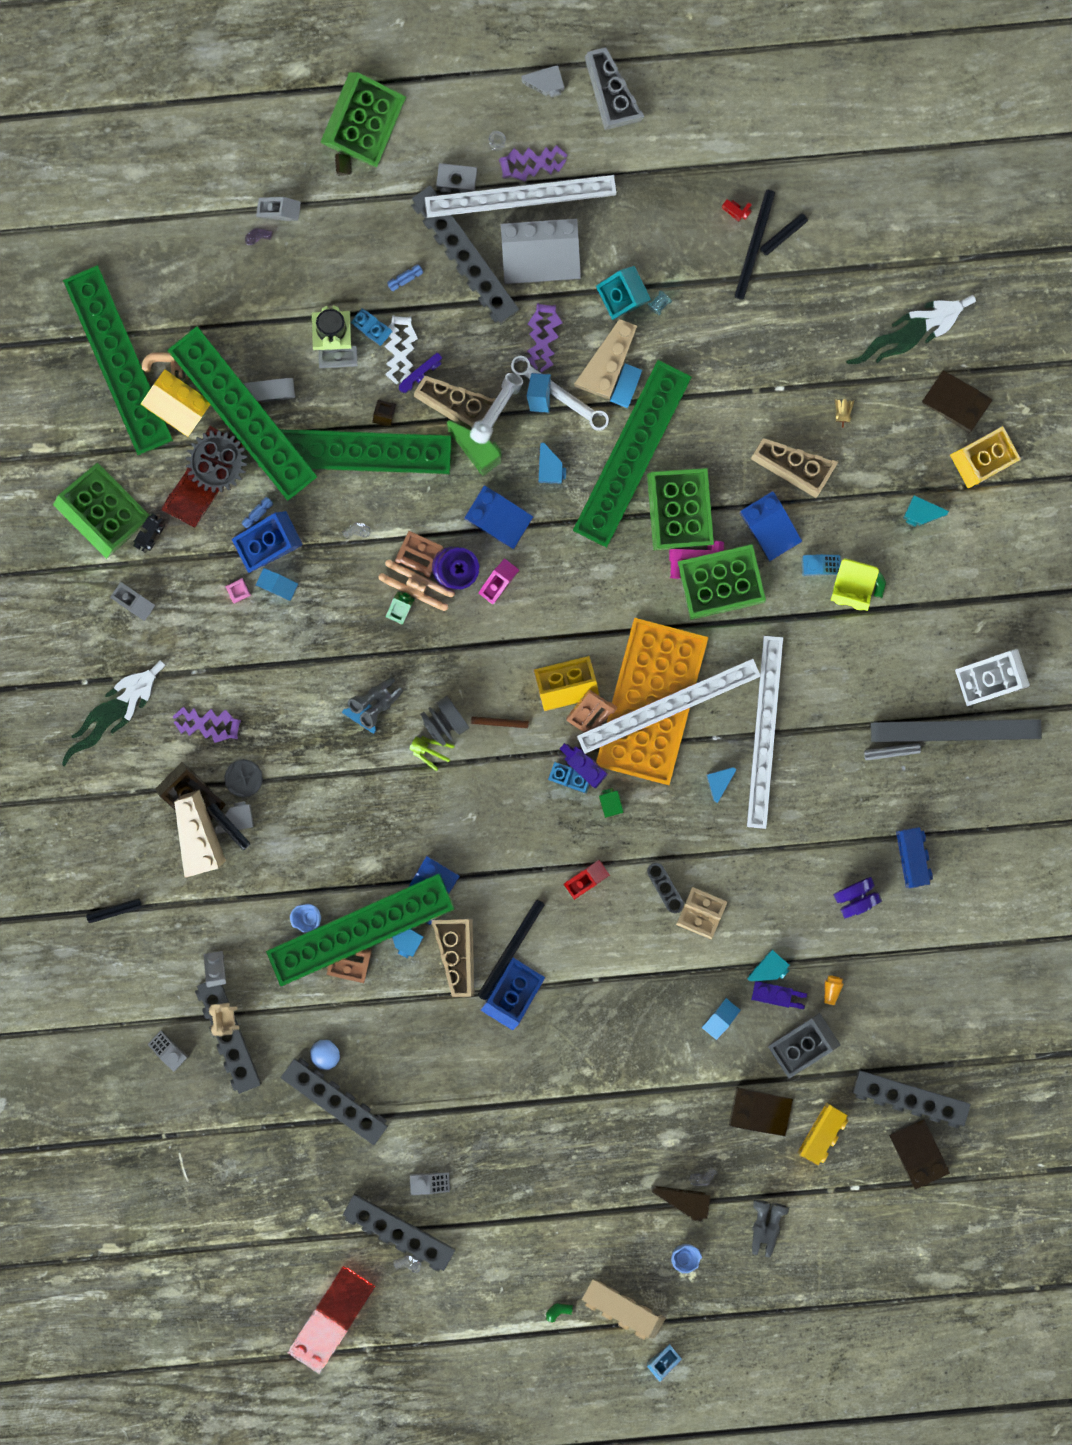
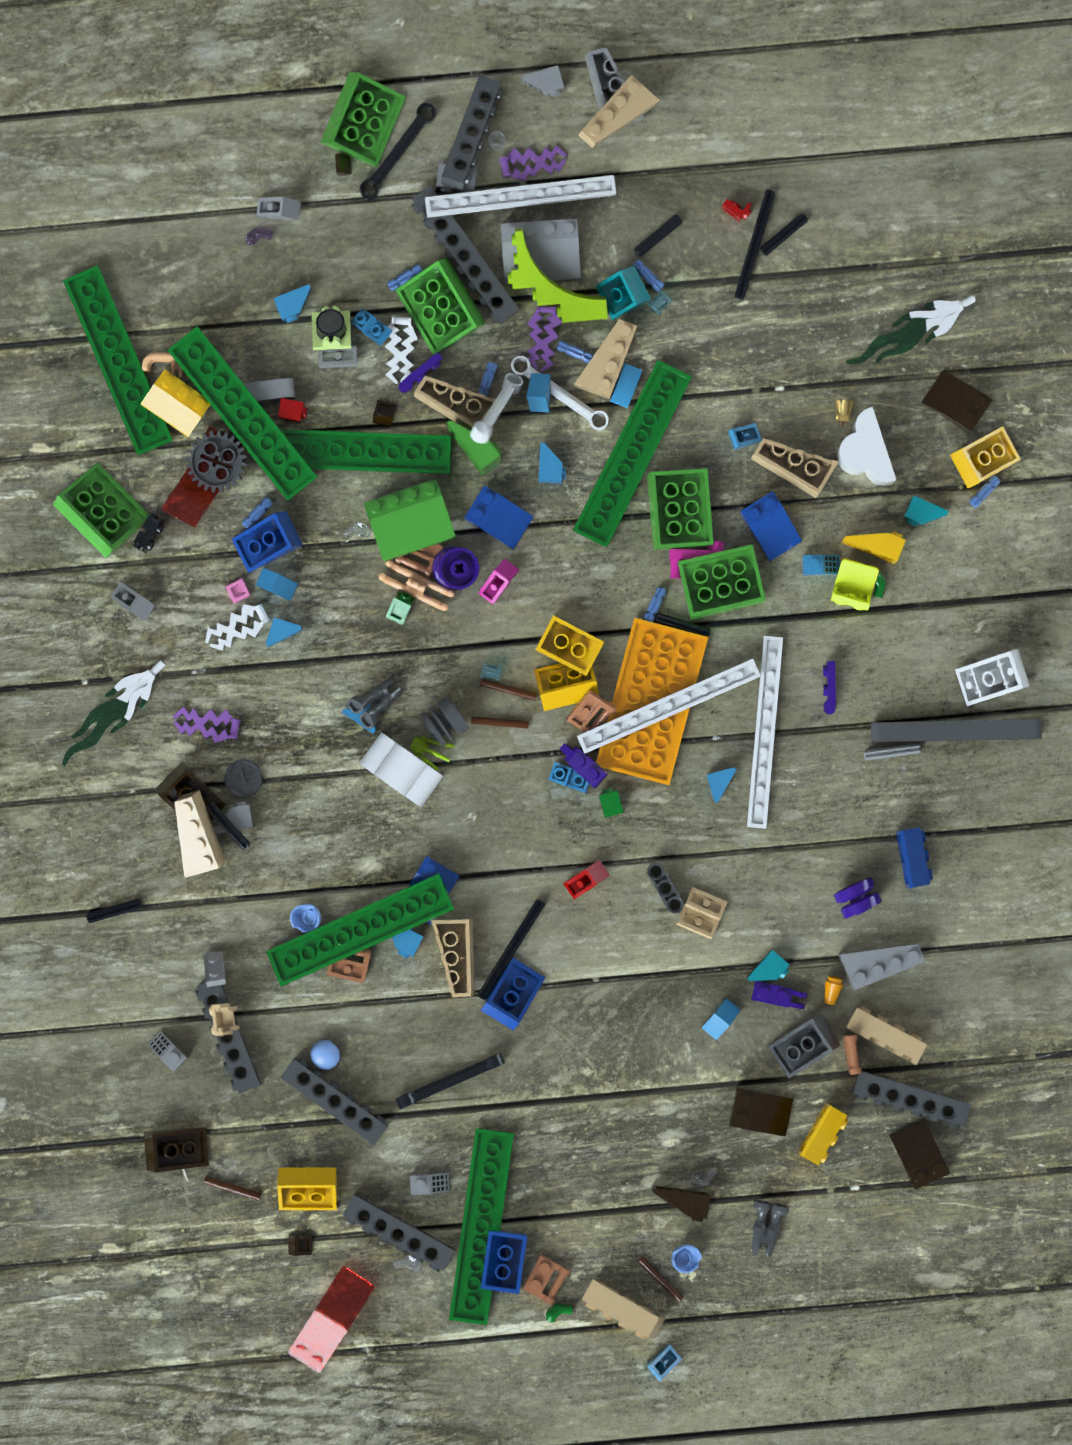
(176, 1149): none -> dark brown slope
(230, 630): none -> white piece
(232, 1188): none -> reddish brown bar
(280, 631): none -> dark azure slope
(292, 303): none -> dark azure slope
(292, 410): none -> red brick
(300, 1245): none -> dark brown slope
(307, 1188): none -> yellow slope
(398, 151): none -> black piece
(401, 770): none -> white brick
(409, 520): none -> bright green slope
(440, 306): none -> bright green slope
(450, 1080): none -> black piece
(481, 1213): none -> green plate
(484, 88): none -> dark grey brick
(487, 378): none -> medium blue axle
(491, 671): none -> clear light blue bush
(504, 1261): none -> blue slope
(508, 689): none -> reddish brown bar
(540, 1276): none -> nougat plate
(569, 645): none -> yellow slope
(572, 306): none -> lime arch
(574, 351): none -> medium blue axle
(622, 108): none -> tan wedge
(648, 276): none -> medium blue axle
(655, 604): none -> medium blue axle
(658, 235): none -> black axle
(660, 1279): none -> reddish brown bar
(681, 624): none -> black axle
(744, 436): none -> dark azure slope
(830, 688): none -> dark purple hinge
(851, 1054): none -> nougat plate
(866, 451): none -> white brick
(876, 964): none -> light grey wedge
(881, 545): none -> yellow slope
(886, 1035): none -> tan wedge
(986, 489): none -> medium blue axle

